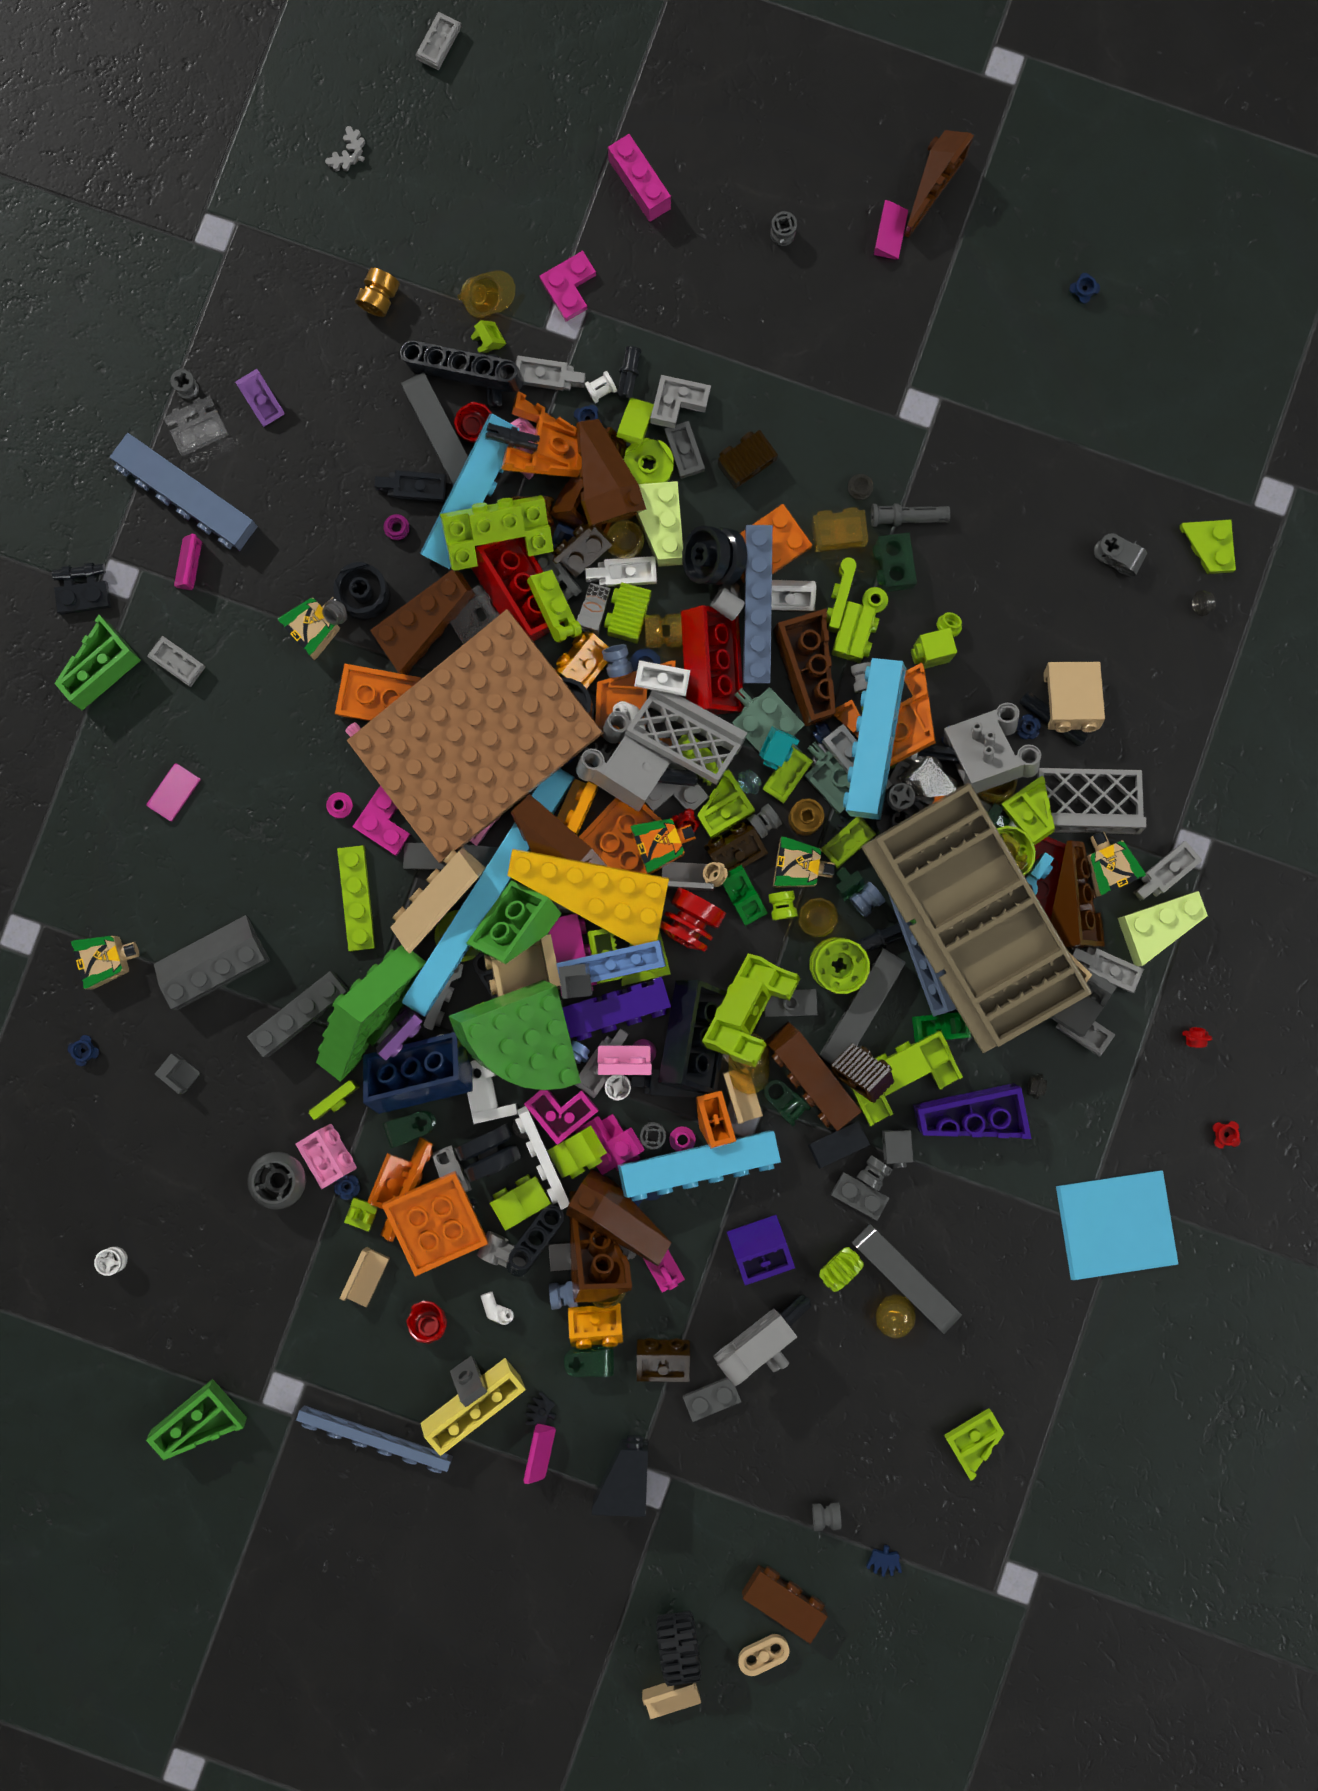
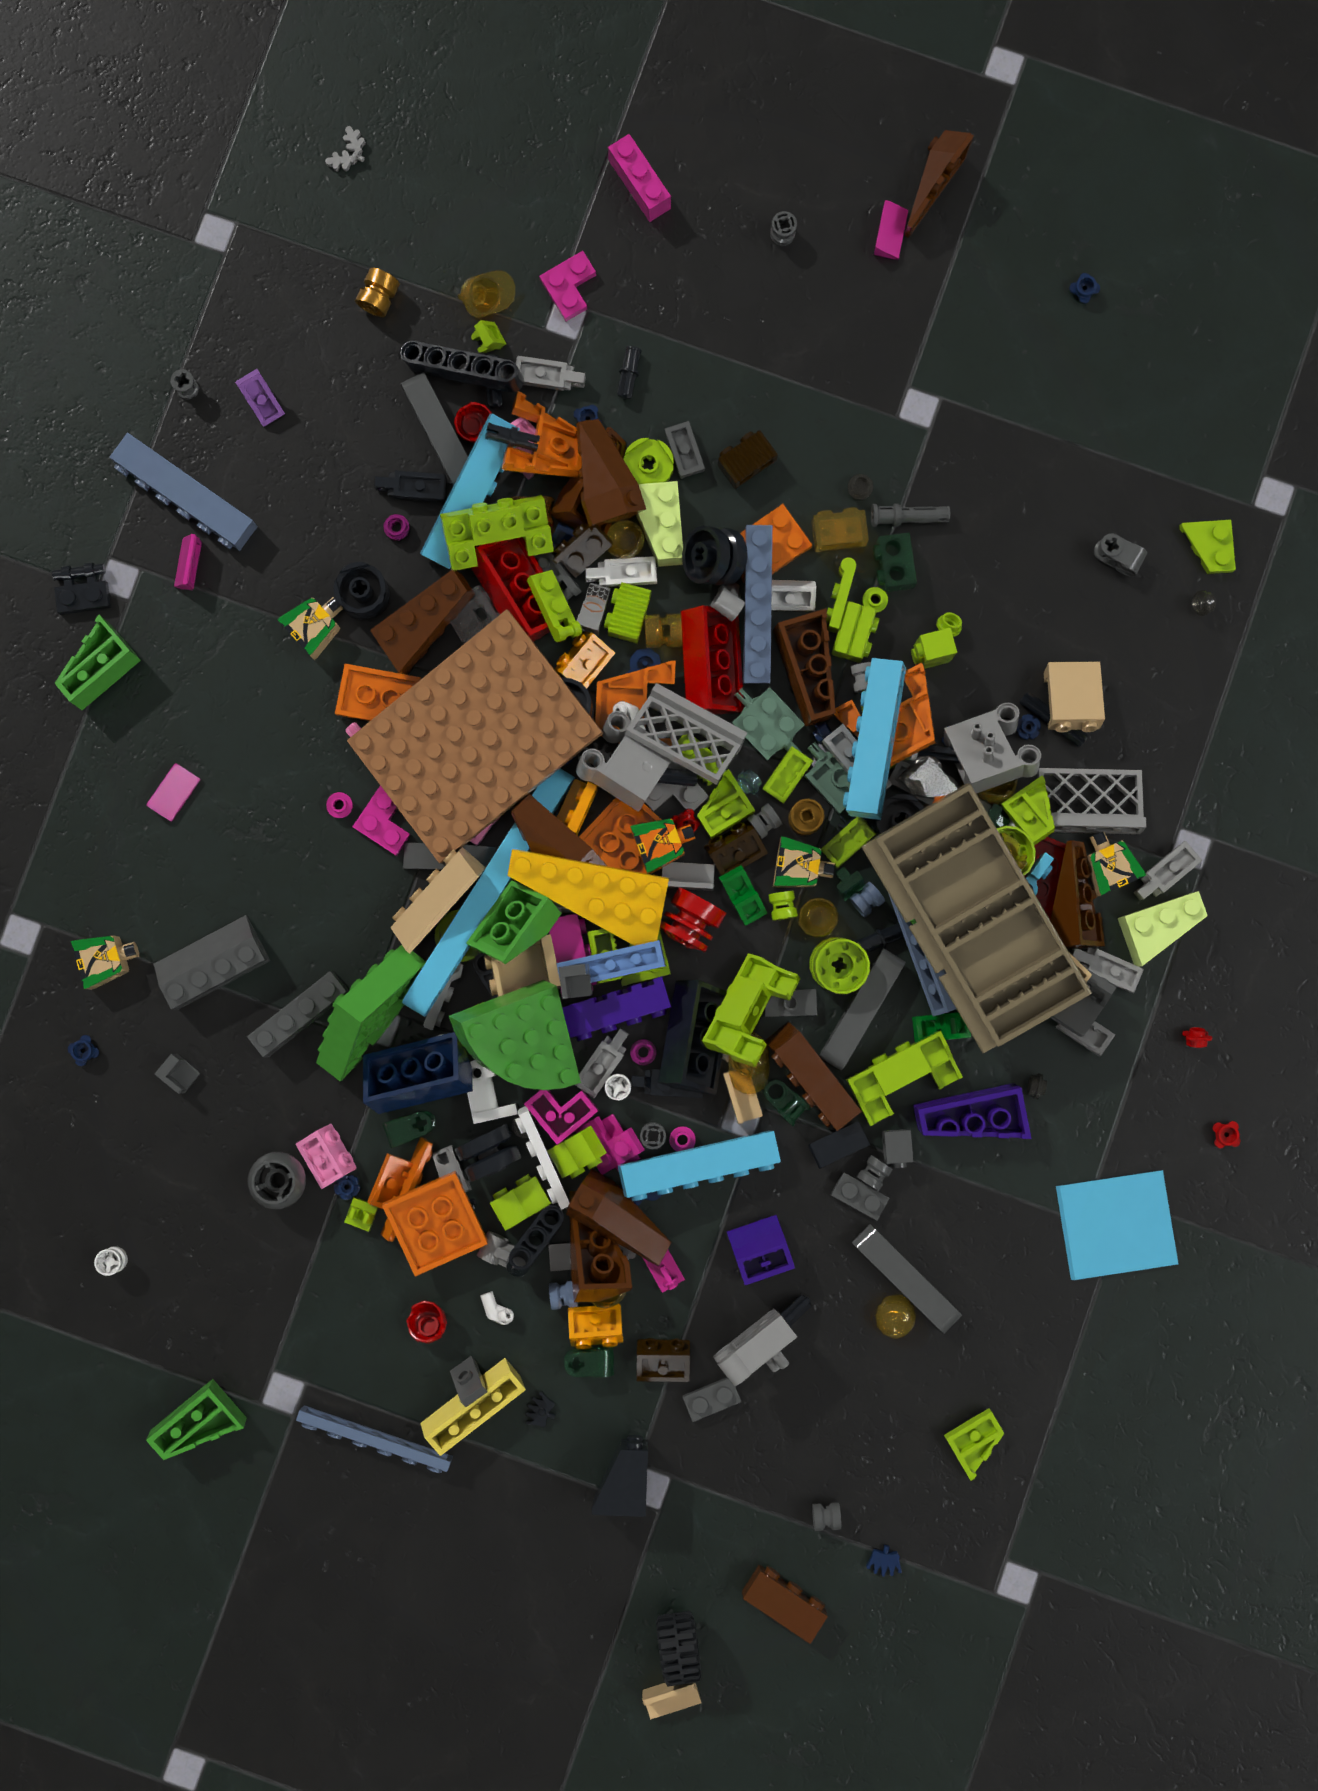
(176, 661): light grey plate -> none
(196, 432): clear plate -> none
(334, 612): flat silver plate -> none
(335, 1100): lime plate -> none
(356, 898): lime plate -> none
(365, 1277): tan panel -> none
(404, 1025): medium lavender plate -> none
(438, 41): light grey plate -> none
(539, 1453): dark pink slope -> none
(580, 1052): light blue plate -> none
(609, 387): white bush -> none
(617, 662): sand blue wheel -> none
(624, 1060): bright pink bracket -> none
(635, 421): lime slope -> none
(662, 678): white slope -> none
(677, 393): light grey plate -> none
(712, 870): tan plate -> none
(714, 1120): orange slope -> none
(764, 1655): tan plate -> none
(777, 748): teal brick -> none
(841, 1269): lime gear -> none
(863, 1072): dark brown brick -> none
(903, 793): dark grey wheel -> none

